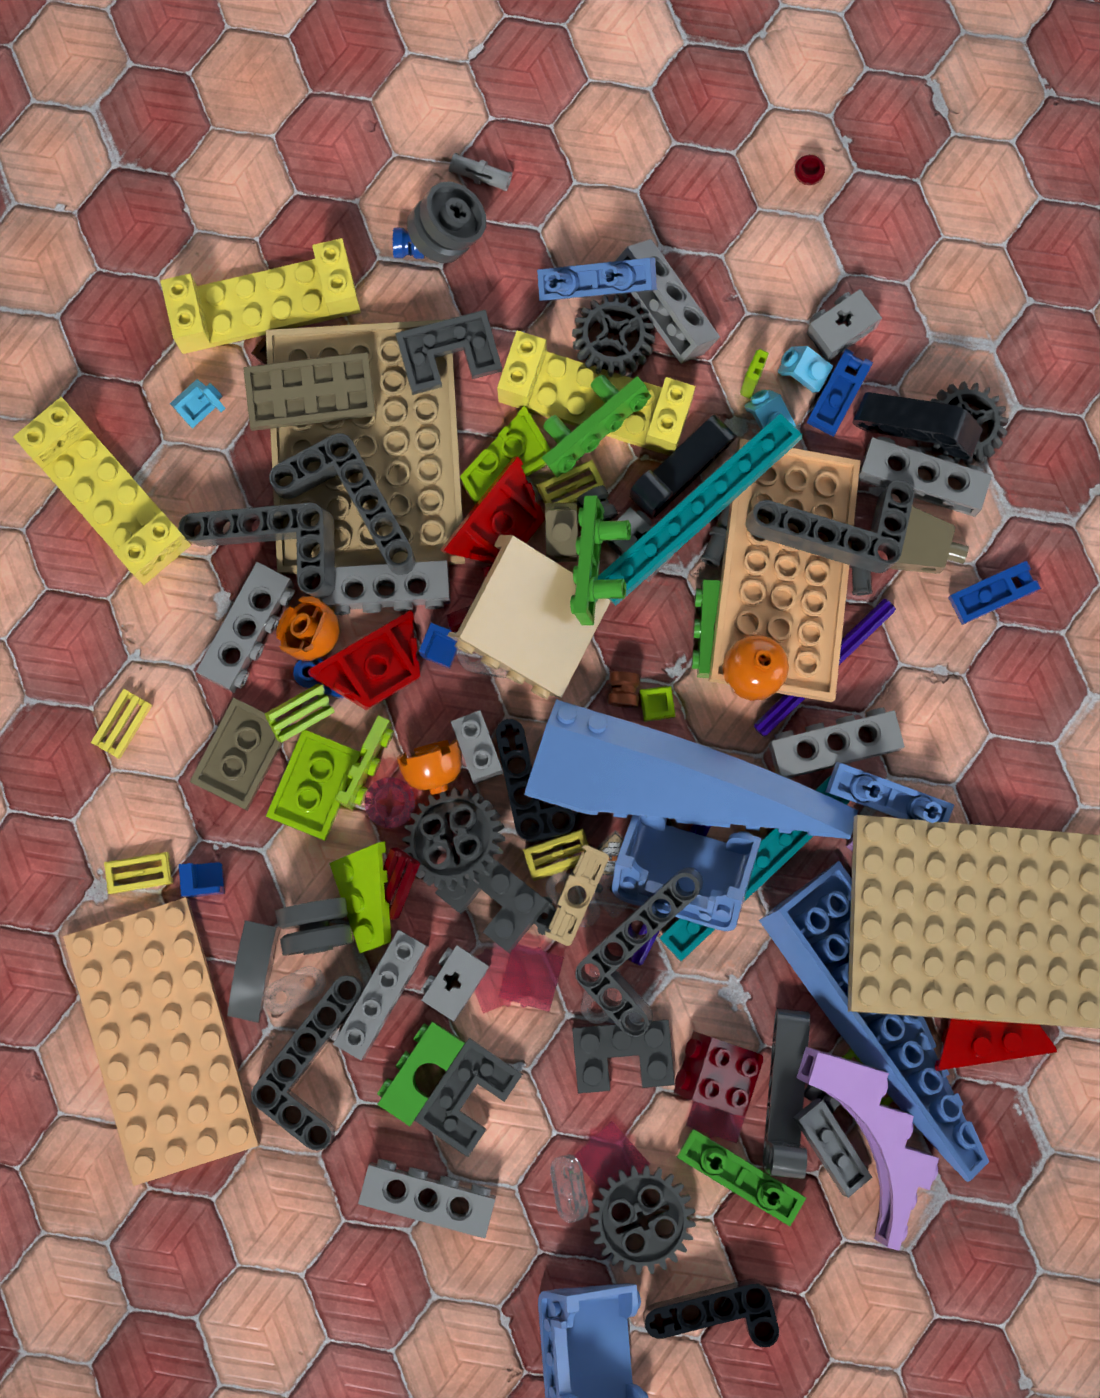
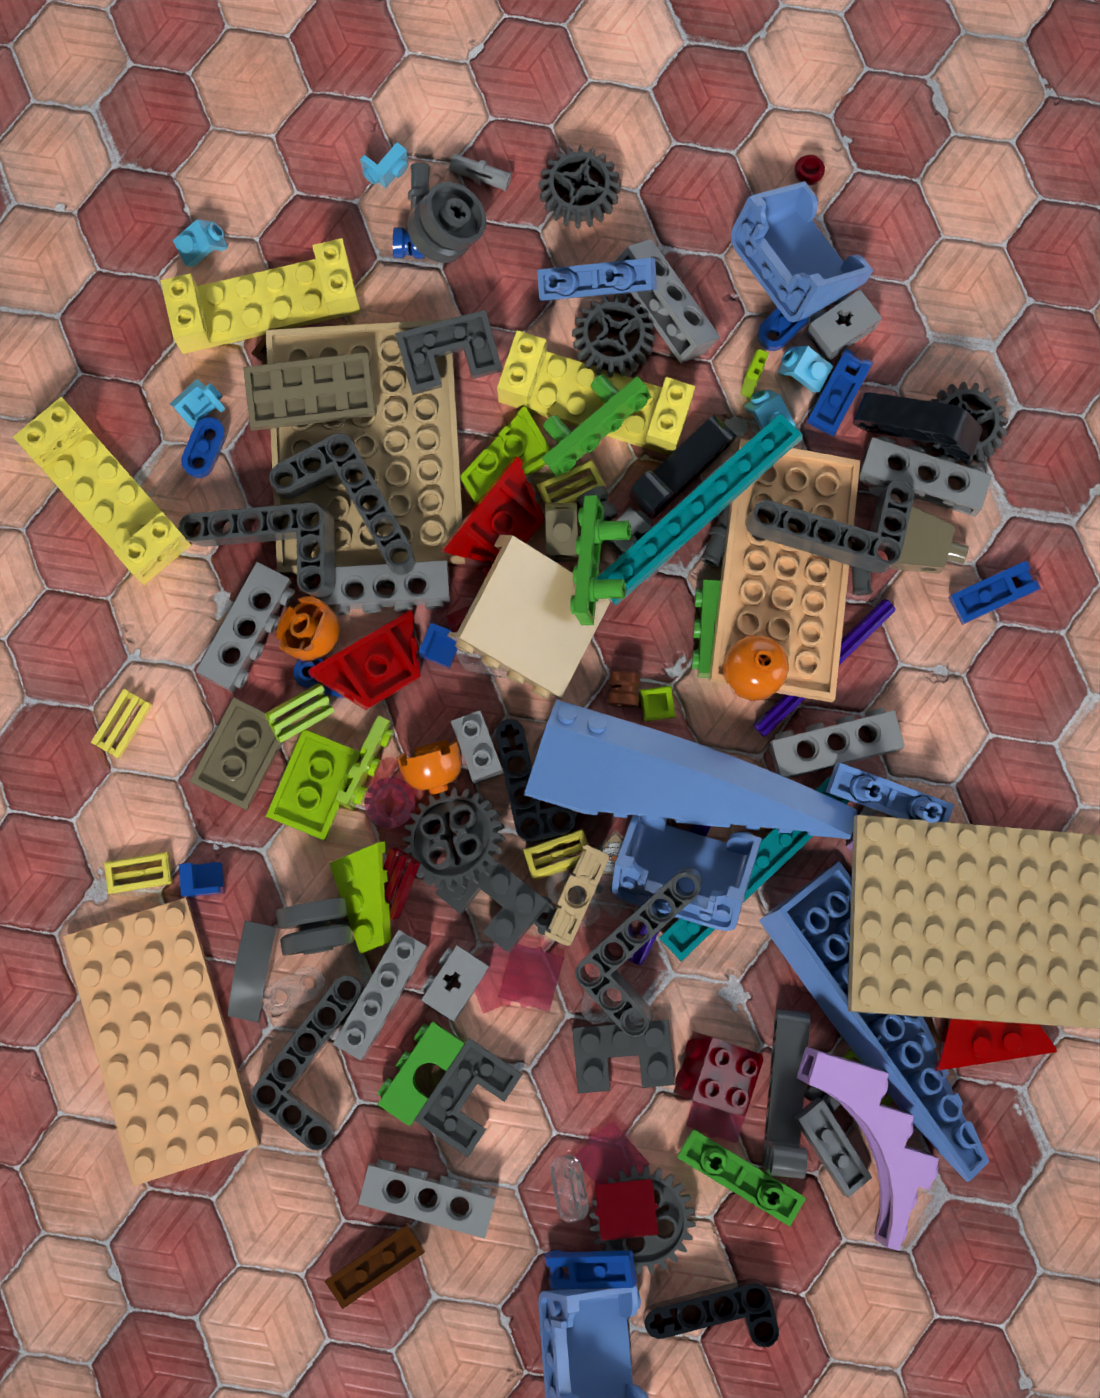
(199, 241): none -> medium azure bracket
(202, 448): none -> blue plate
(375, 1266): none -> reddish brown plate
(391, 166): none -> medium azure bracket
(419, 182): none -> dark grey pin
(557, 175): none -> dark grey gear
(591, 1269): none -> blue plate
(626, 1209): none -> dark red piece
(782, 327): none -> blue plate
(792, 254): none -> medium blue windscreen

